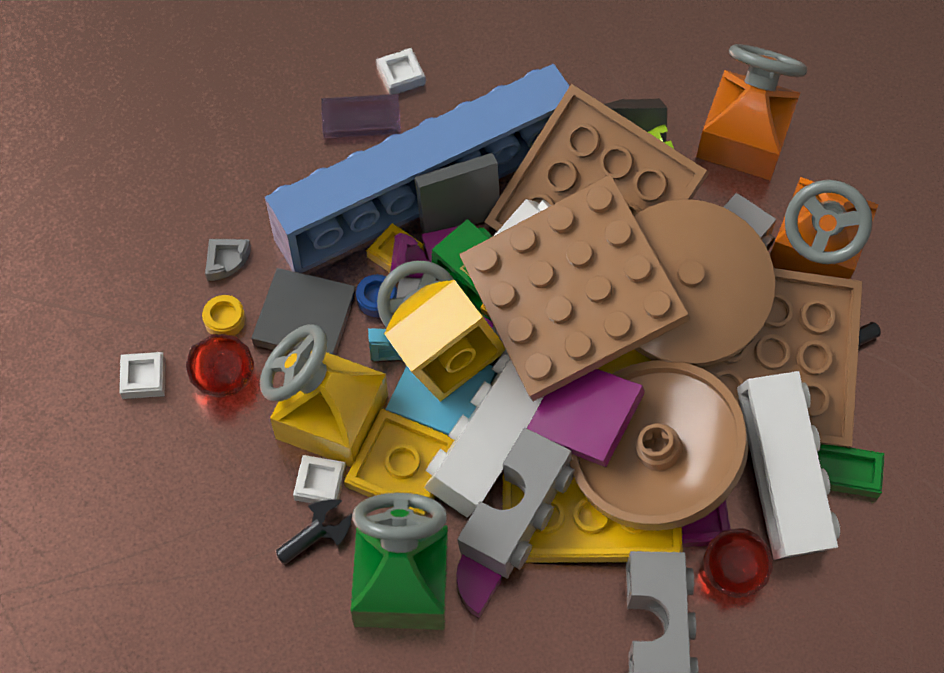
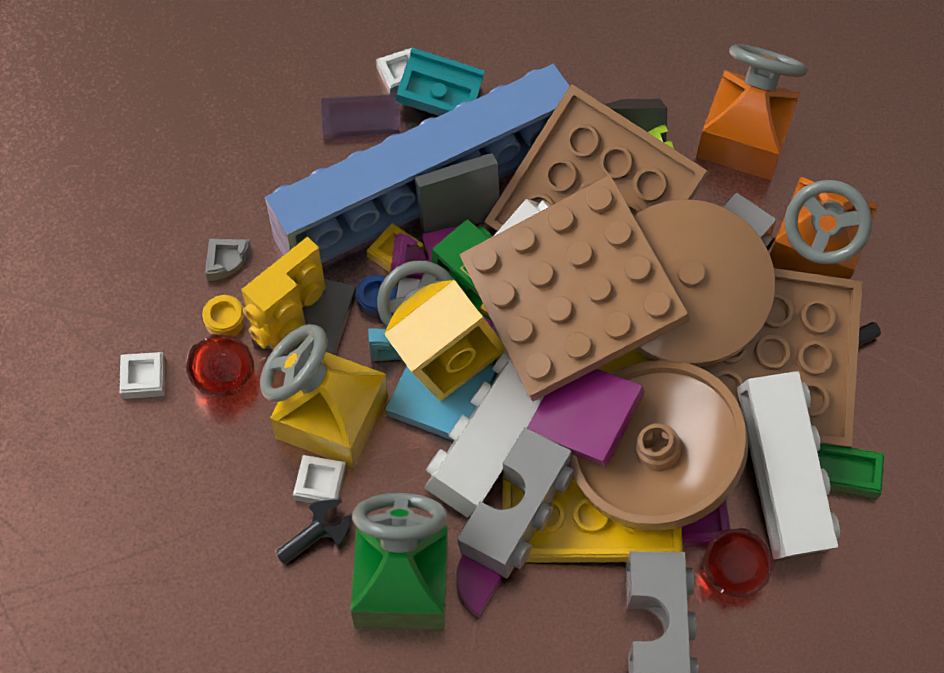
(281, 291): none -> yellow plate
(396, 458): yellow tile -> none
(437, 83): none -> teal plate

